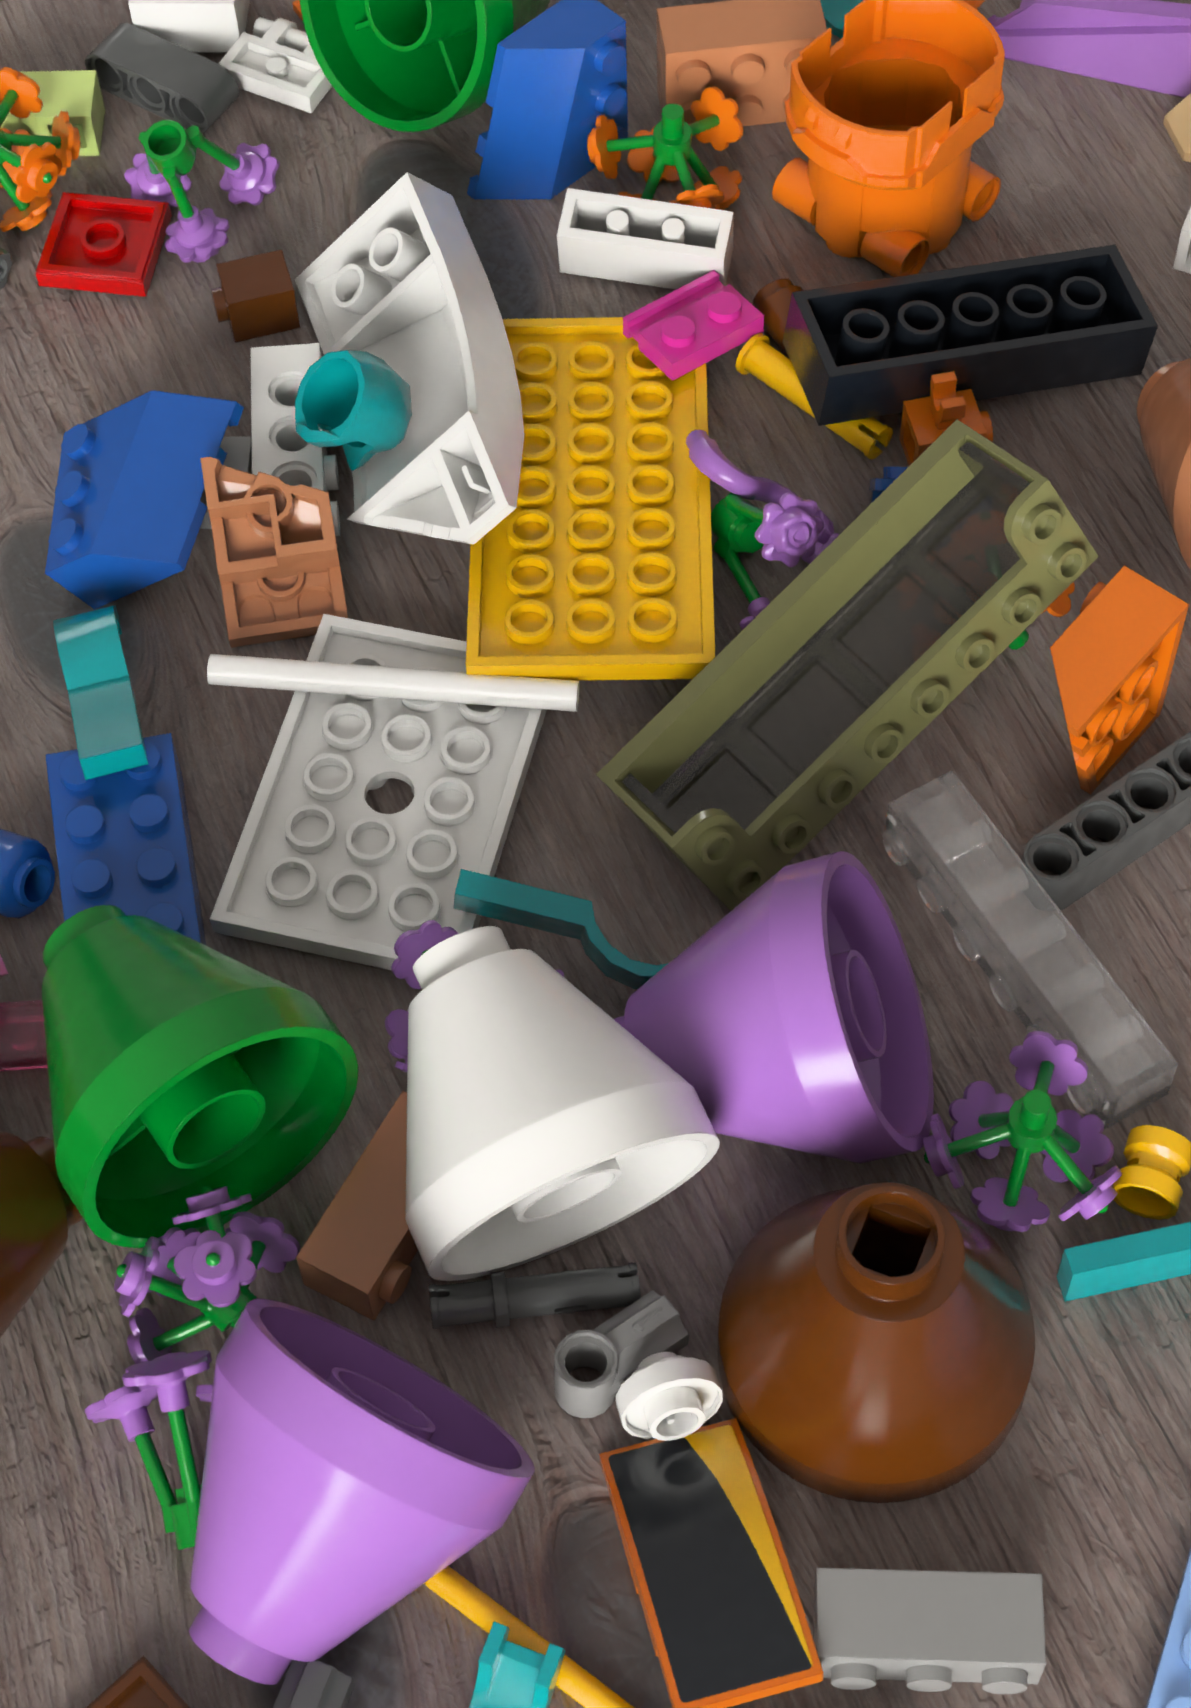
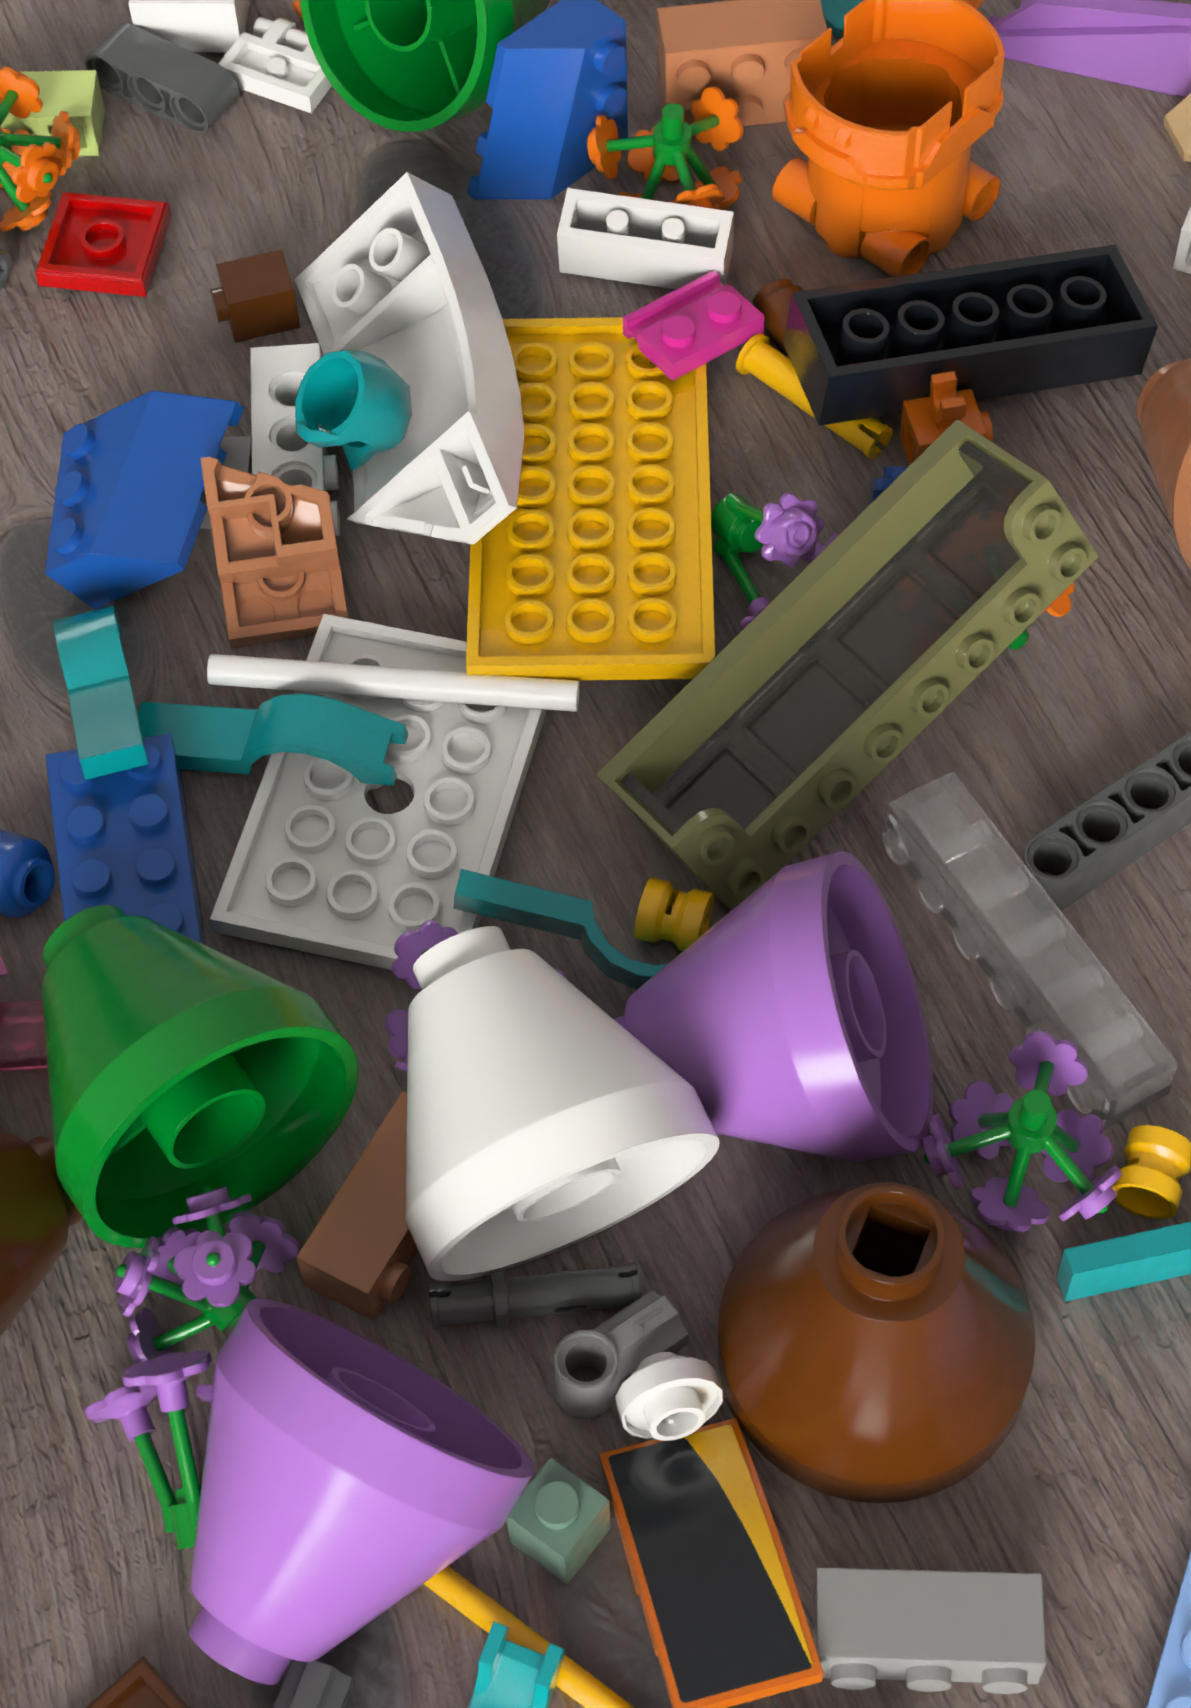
(163, 178): medium lavender plant -> none
(292, 723): none -> teal piece
(559, 1521): none -> sand green brick
(672, 914): none -> yellow wheel
(710, 461): medium lavender animal -> none
(1116, 669): orange wedge -> none

